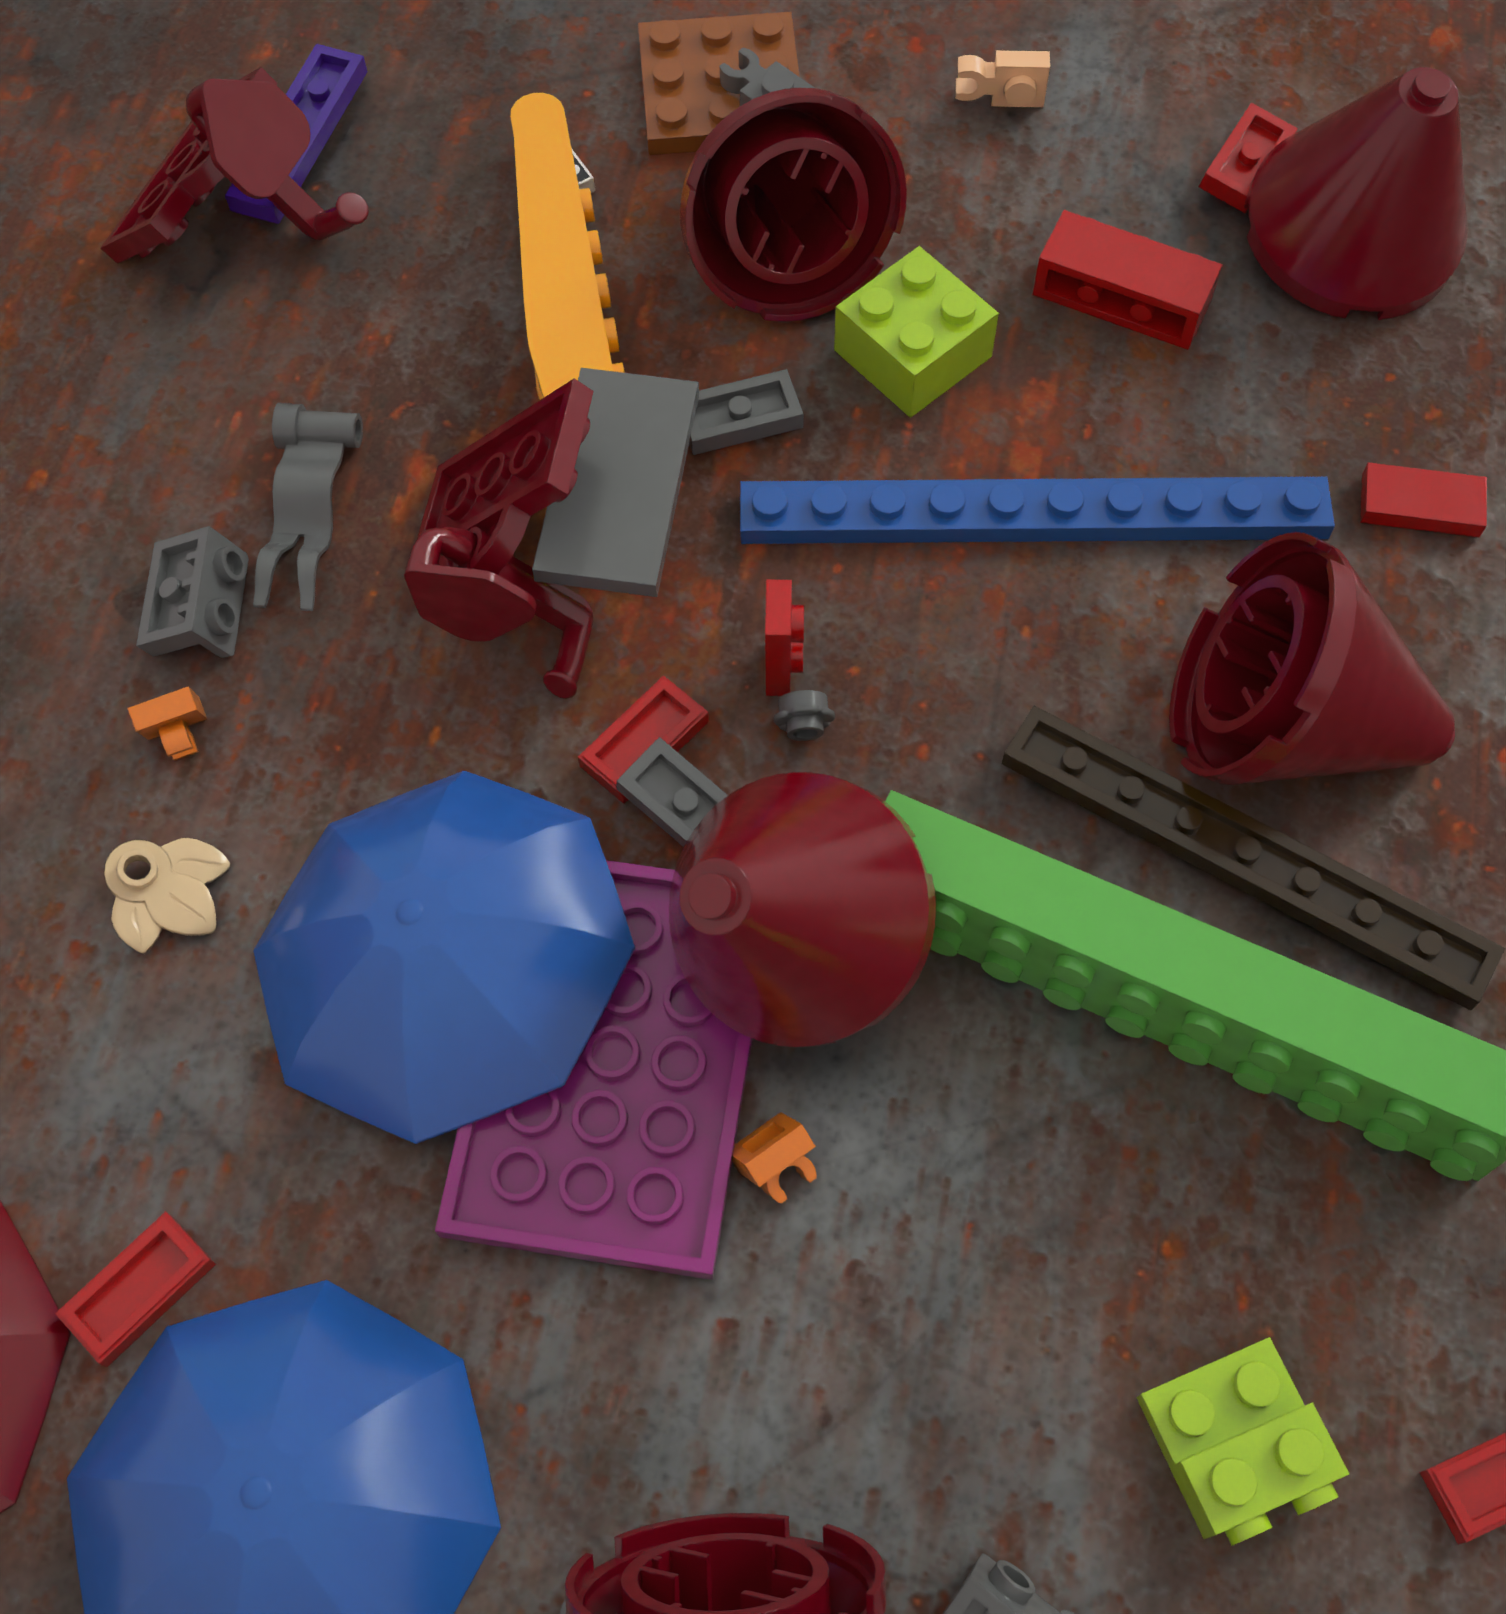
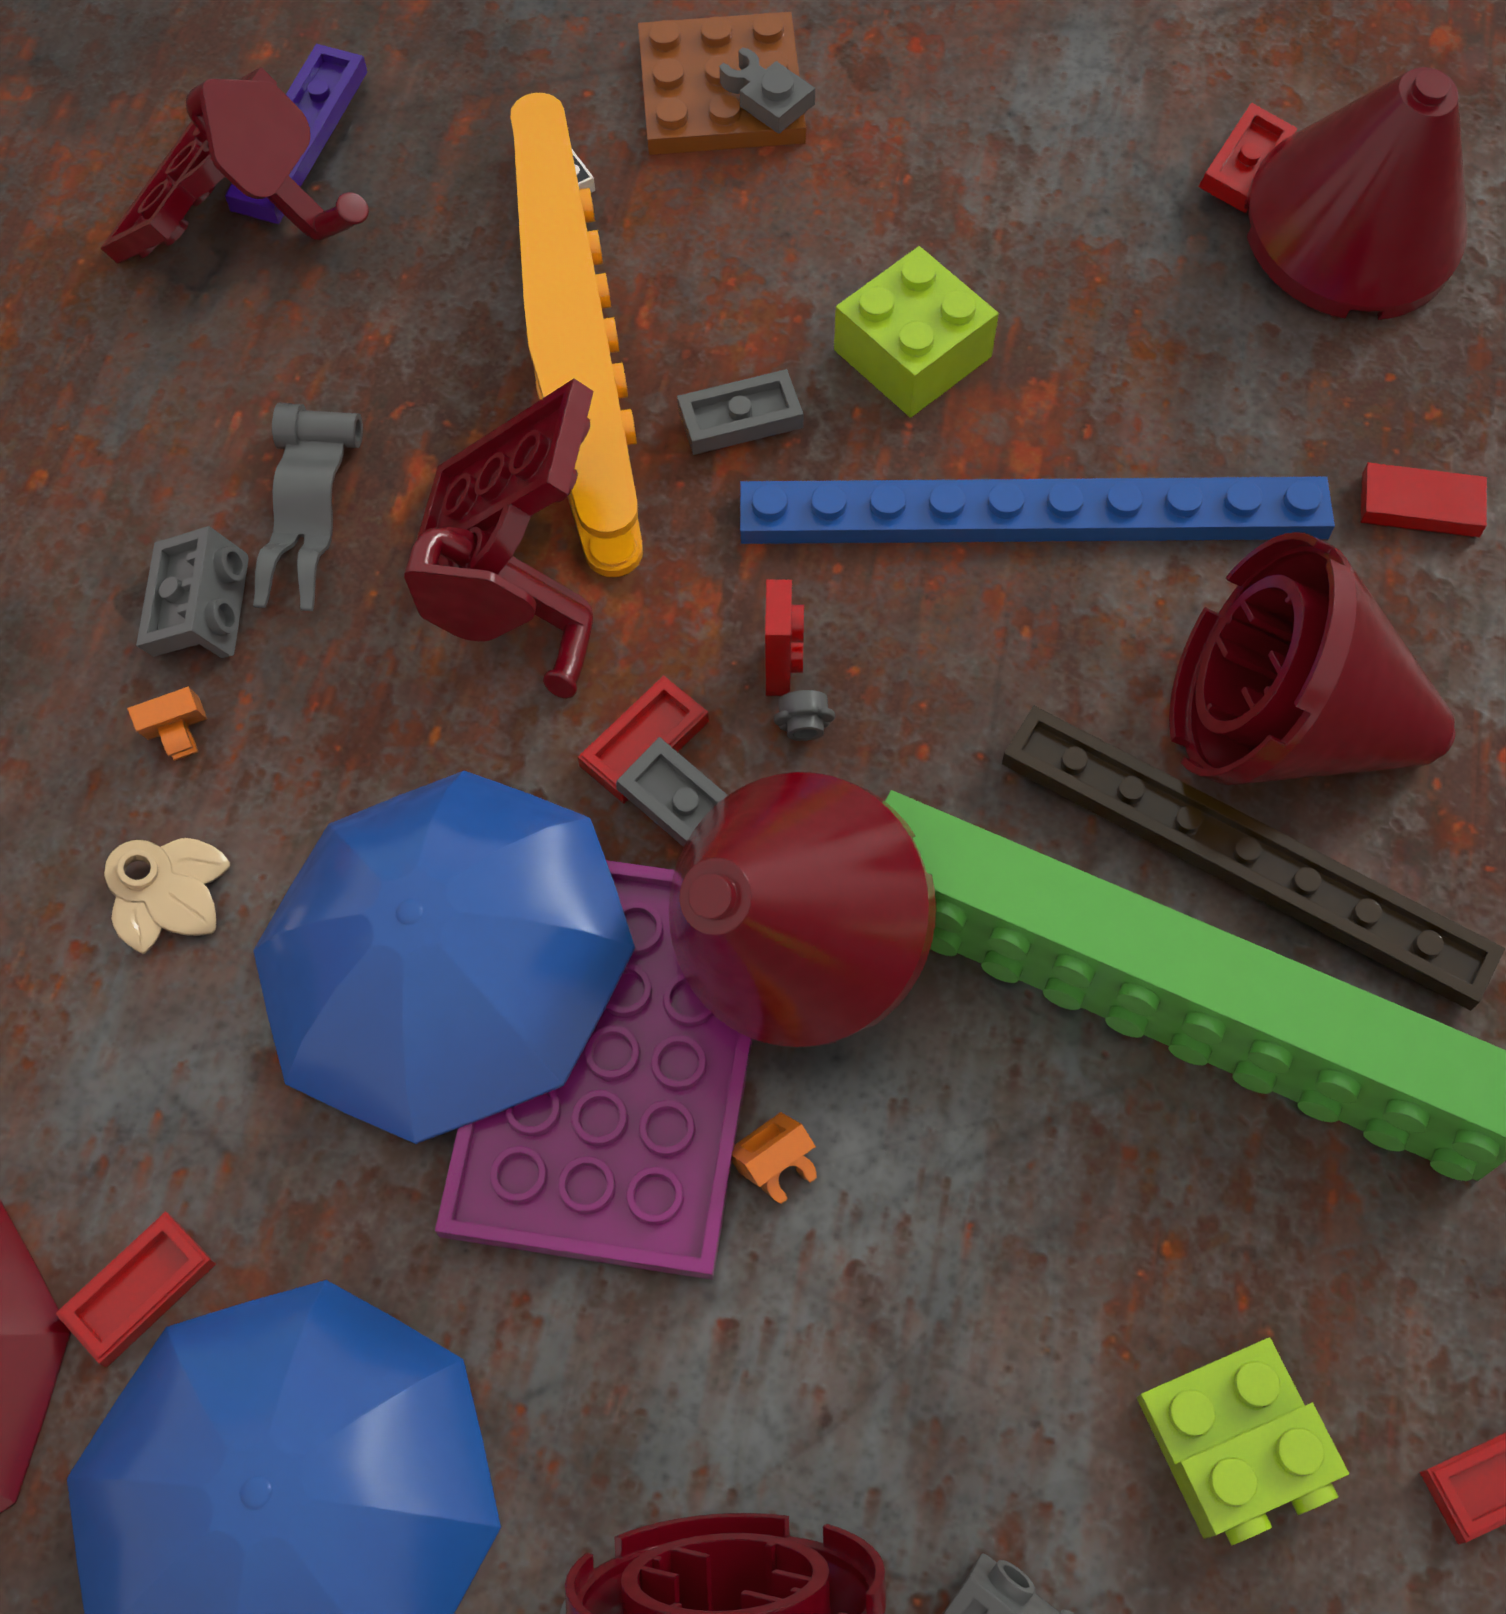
(627, 486): dark grey tile -> none
(792, 203): dark red cone -> none
(1011, 80): light nougat plate -> none
(1126, 279): red brick -> none

